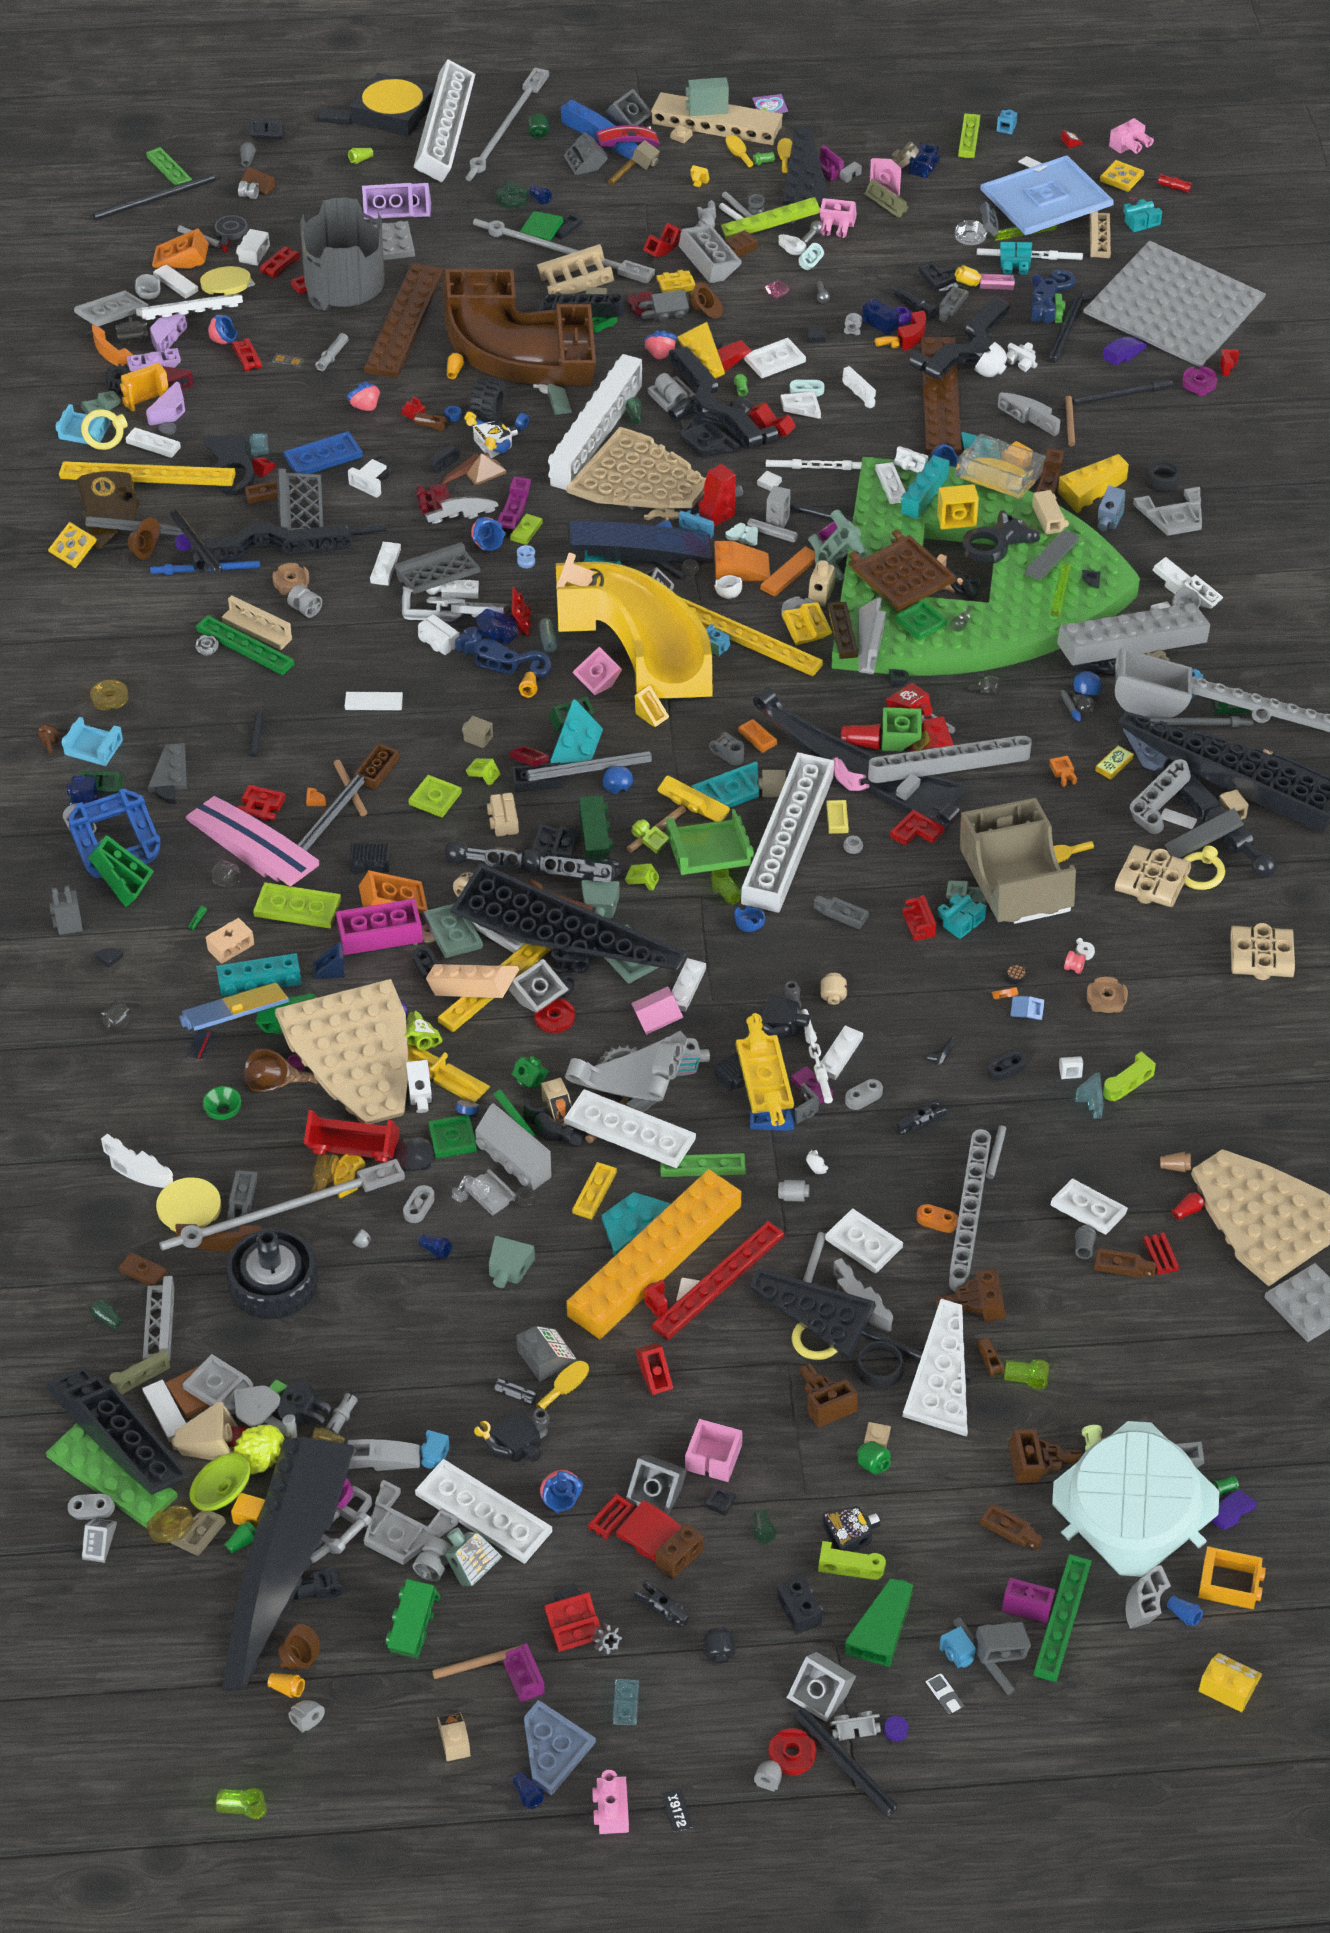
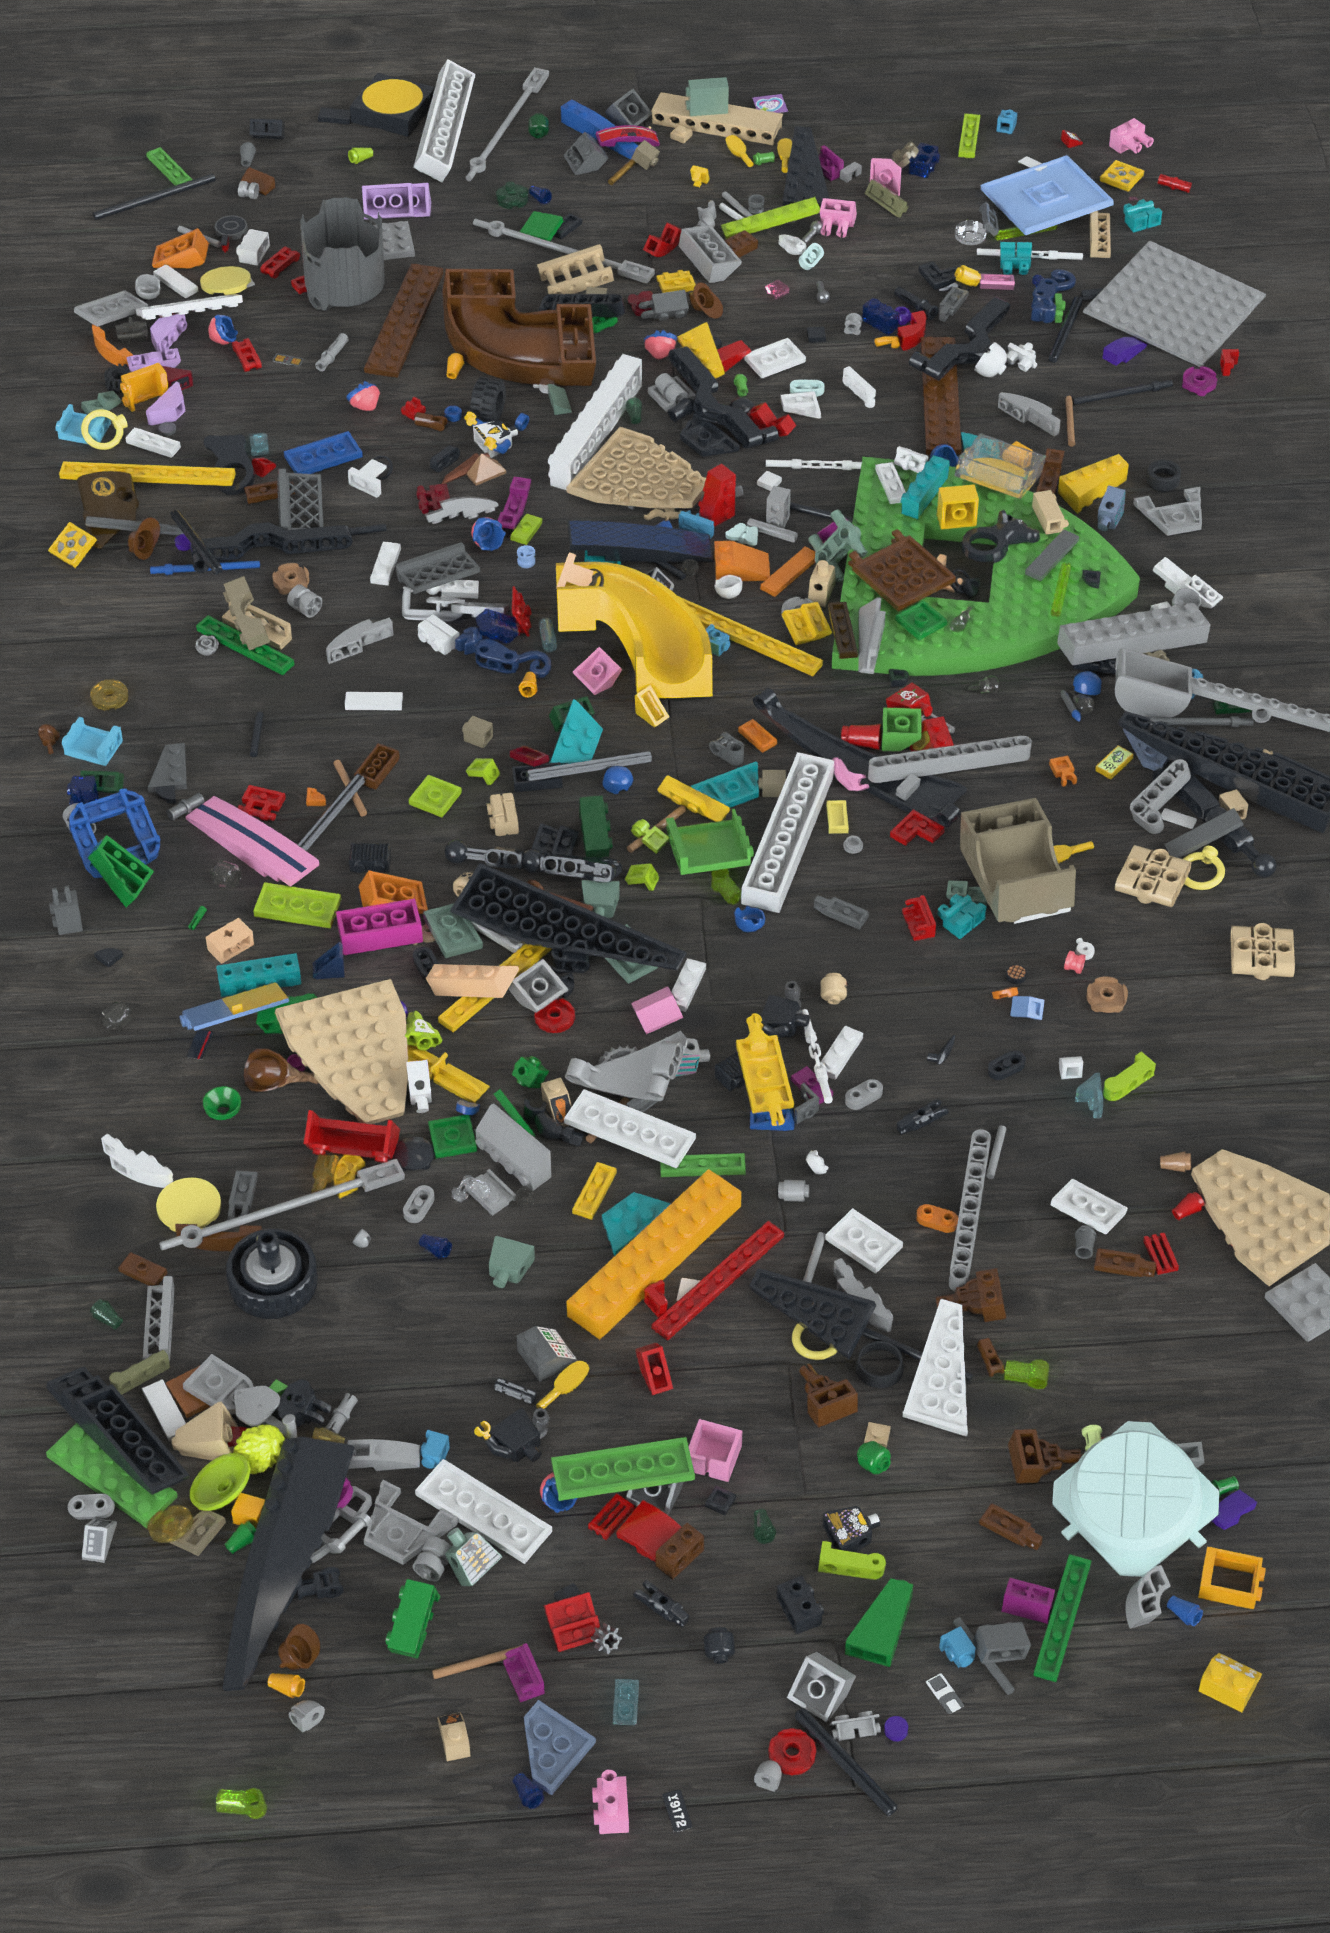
(185, 806): none -> dark grey pin
(240, 597): none -> dark tan arch
(359, 635): none -> light grey slope
(622, 1468): none -> bright green plate

